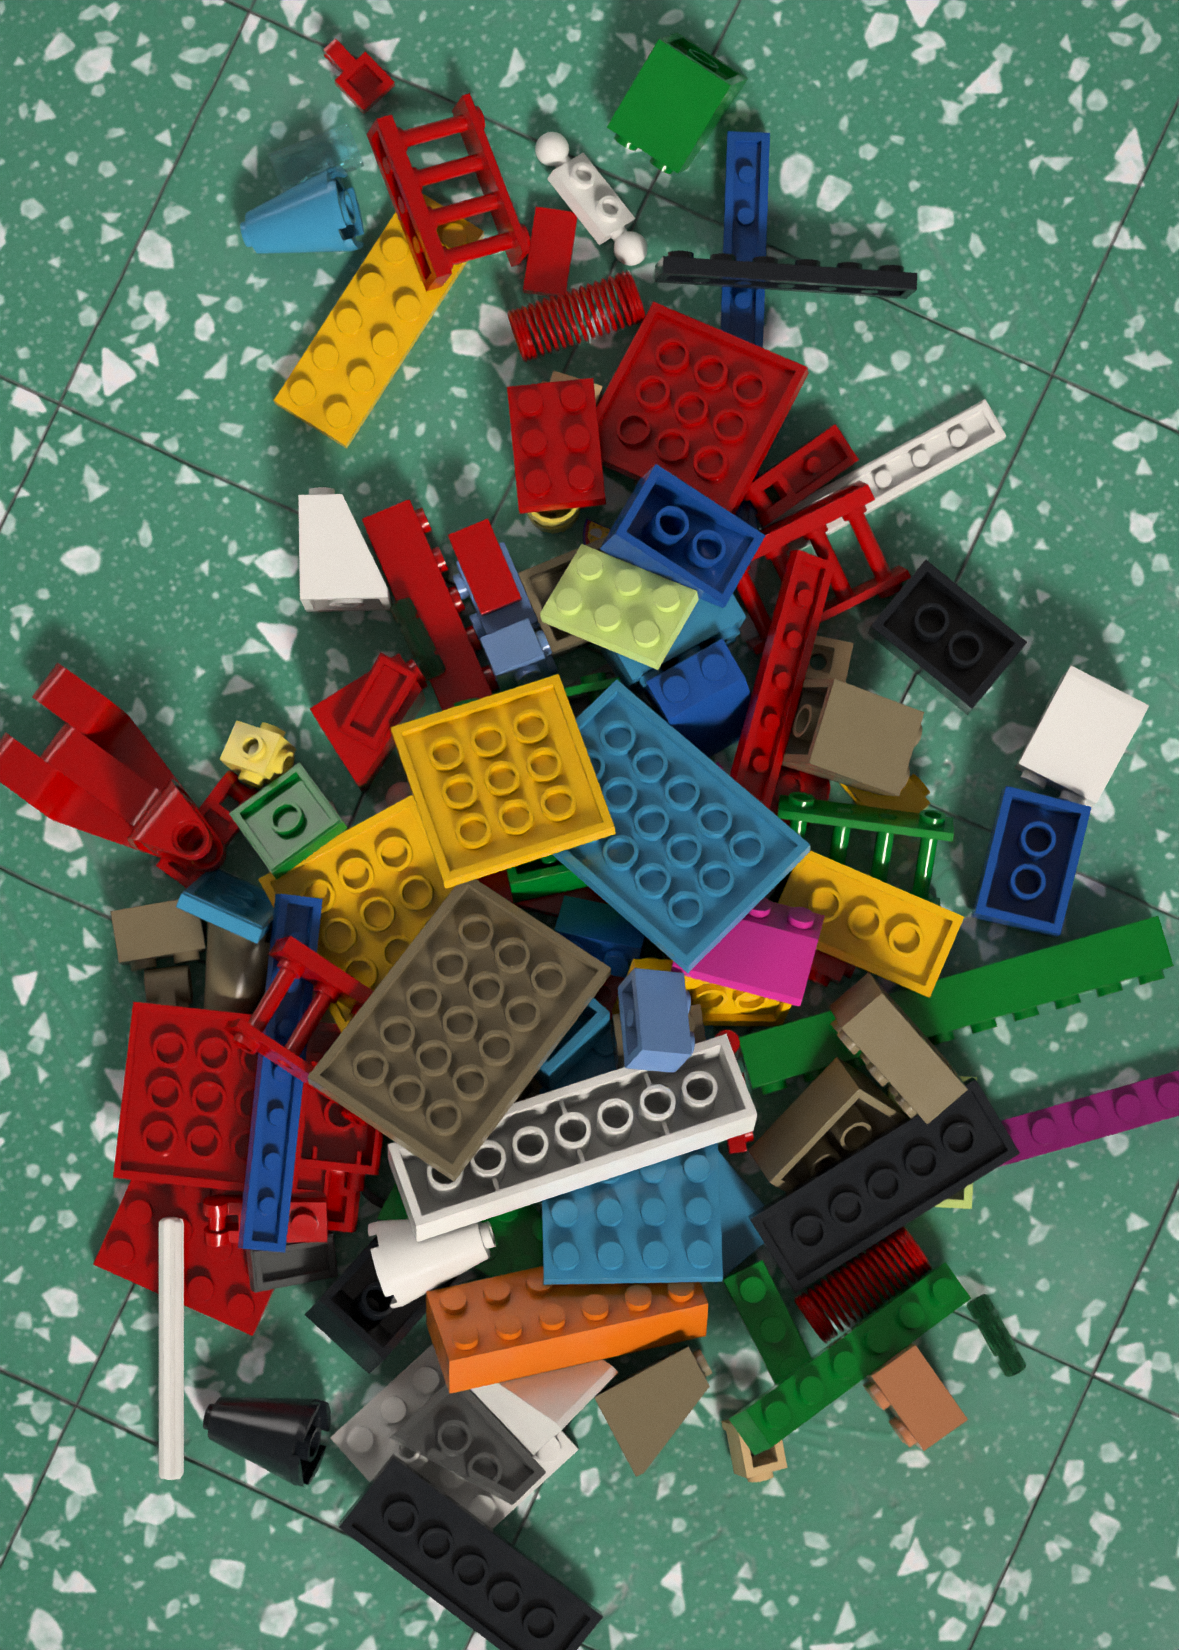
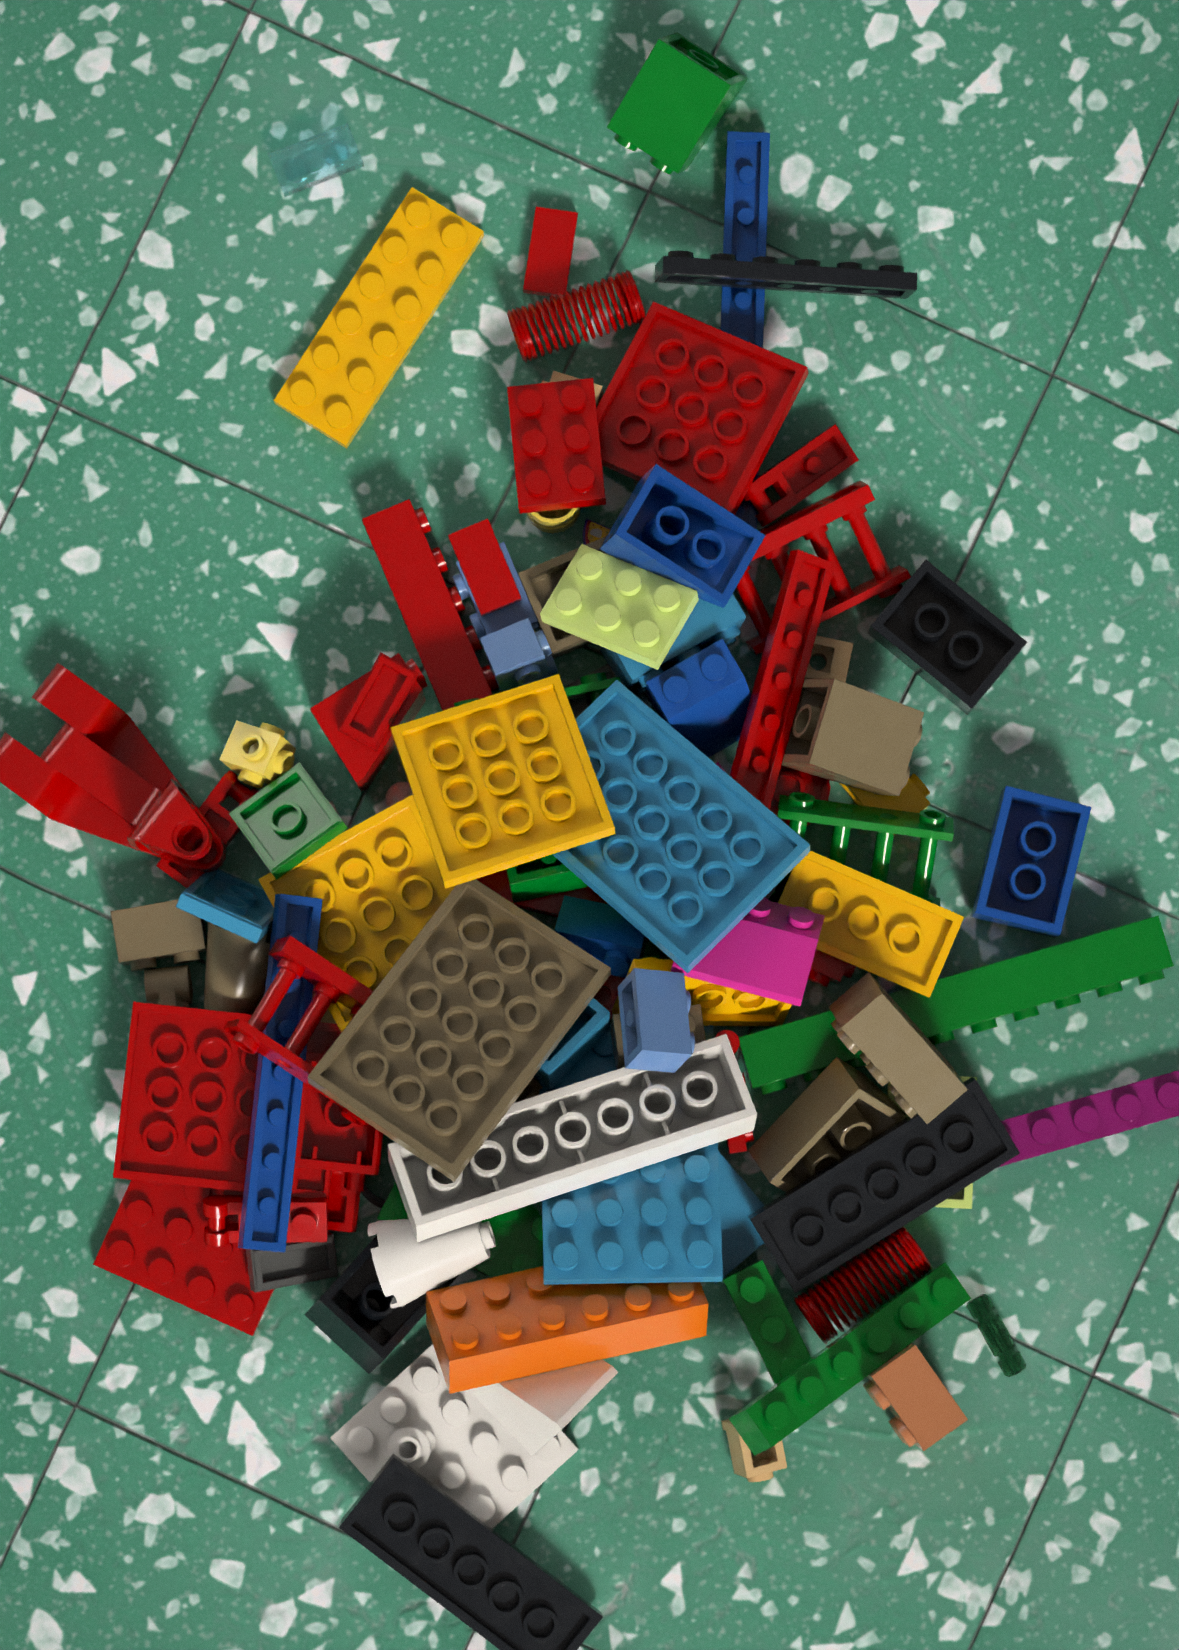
(171, 1348): white axle -> none
(272, 1433): black cone -> none
(307, 218): dark azure cone -> none
(334, 558): white slope -> none
(360, 78): red plate -> none
(417, 638): clear green axle -> none
(421, 221): red fence -> none
(471, 1443): dark grey wing -> none
(591, 198): white plate -> none
(653, 1404): dark tan slope -> none
(913, 462): white tile -> none
(1080, 737): white slope -> none

